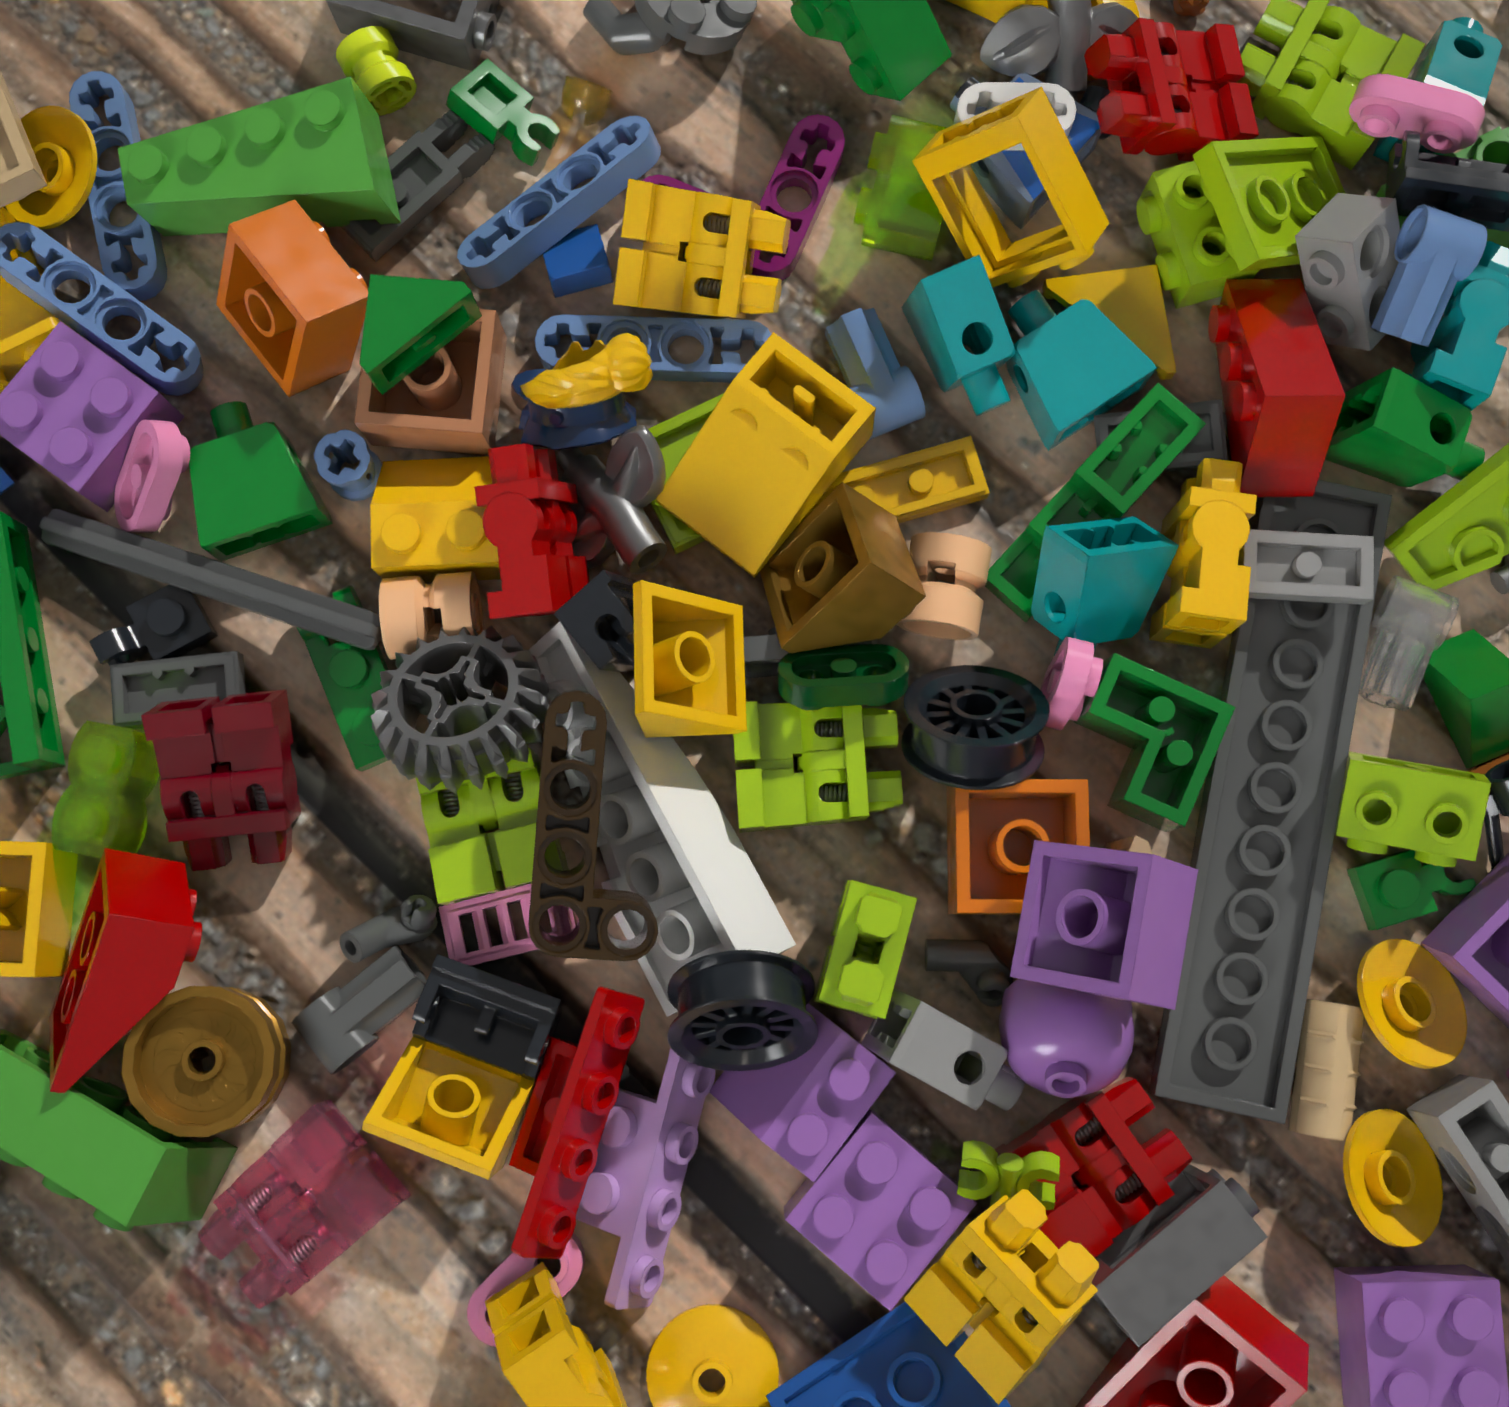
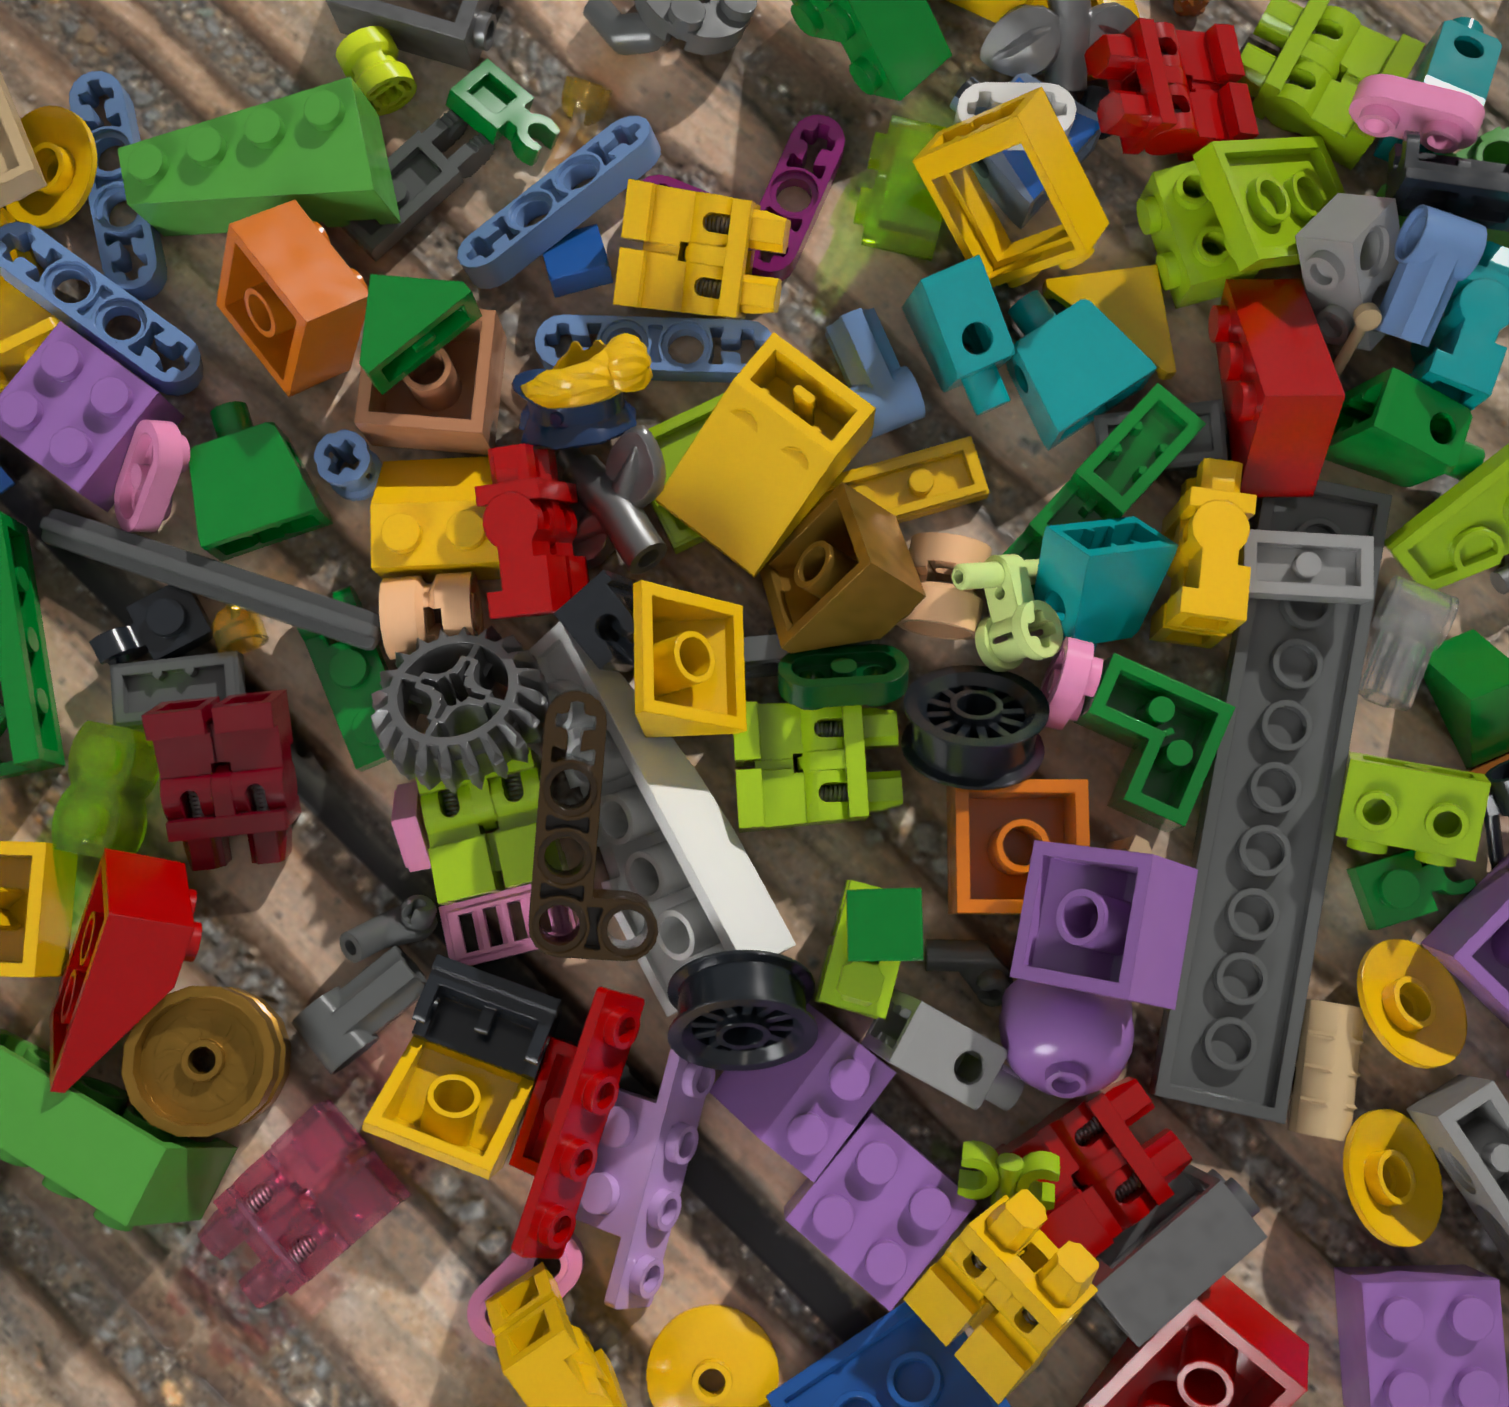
(238, 630): none -> clear yellow hinge
(410, 827): none -> bright pink tile
(884, 924): none -> green slope
(1012, 611): none -> yellowish green piece
(1366, 318): none -> tan hinge

